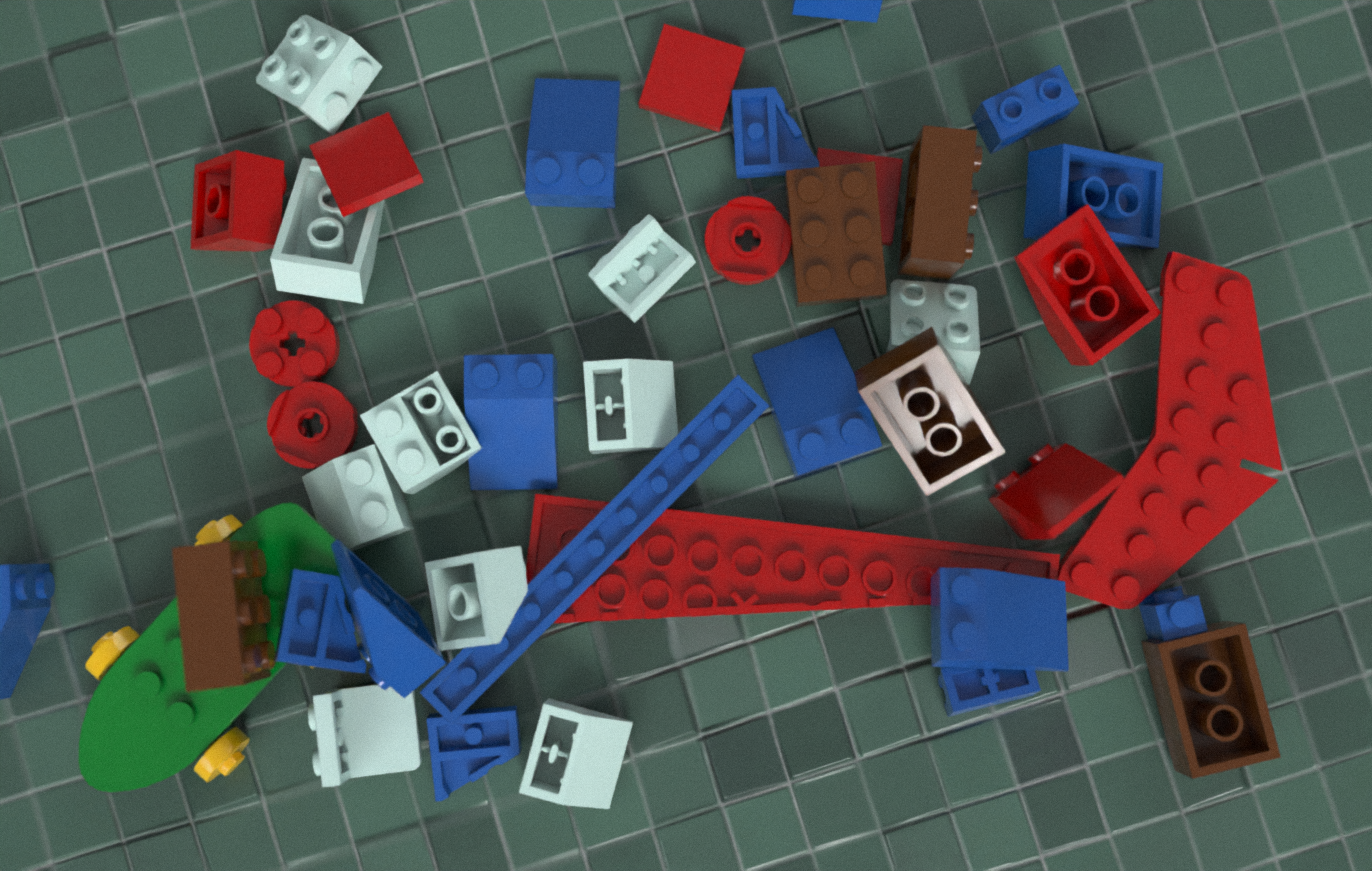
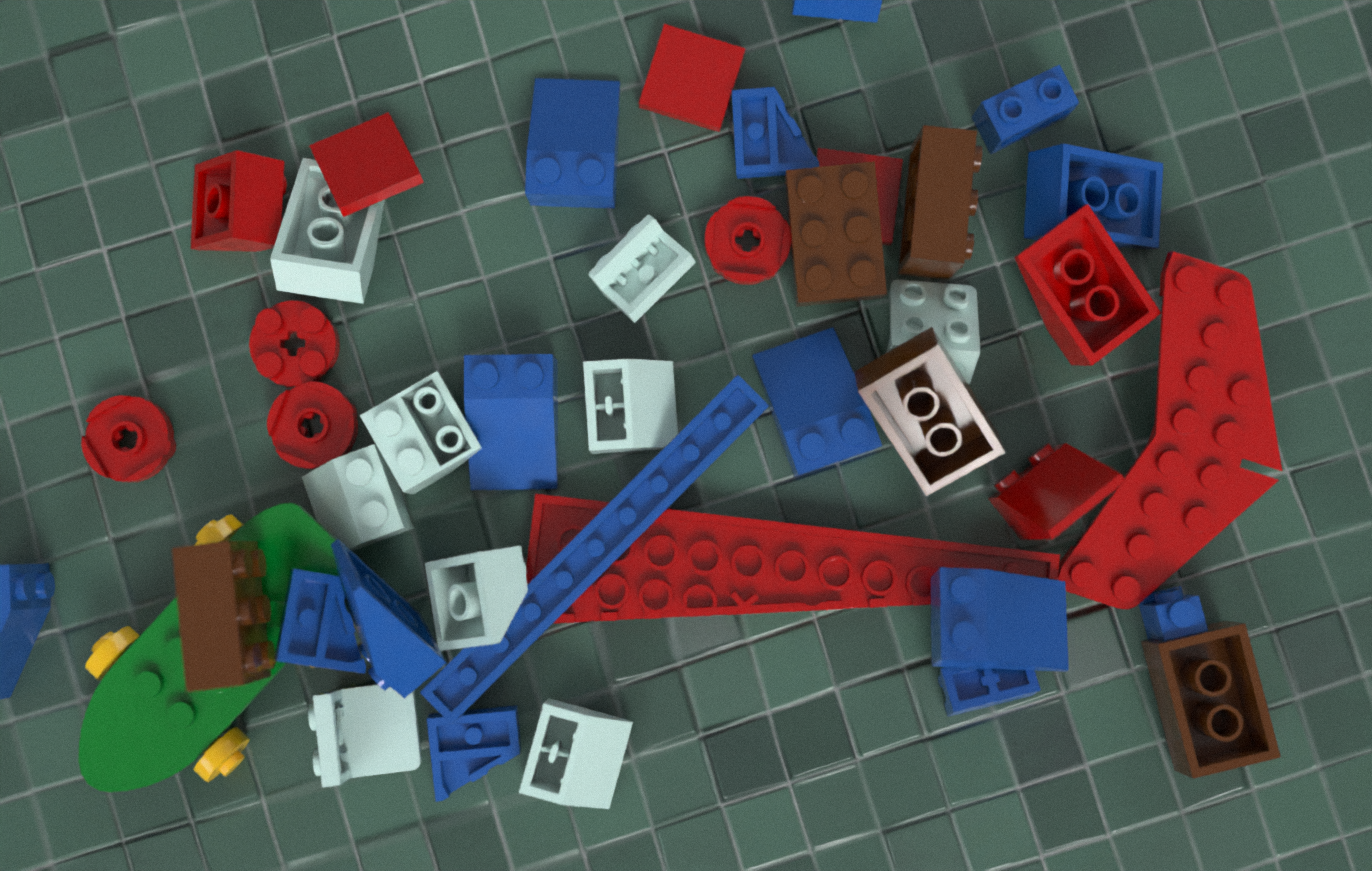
(104, 432): none -> red plate
(319, 72): light aqua bracket -> none

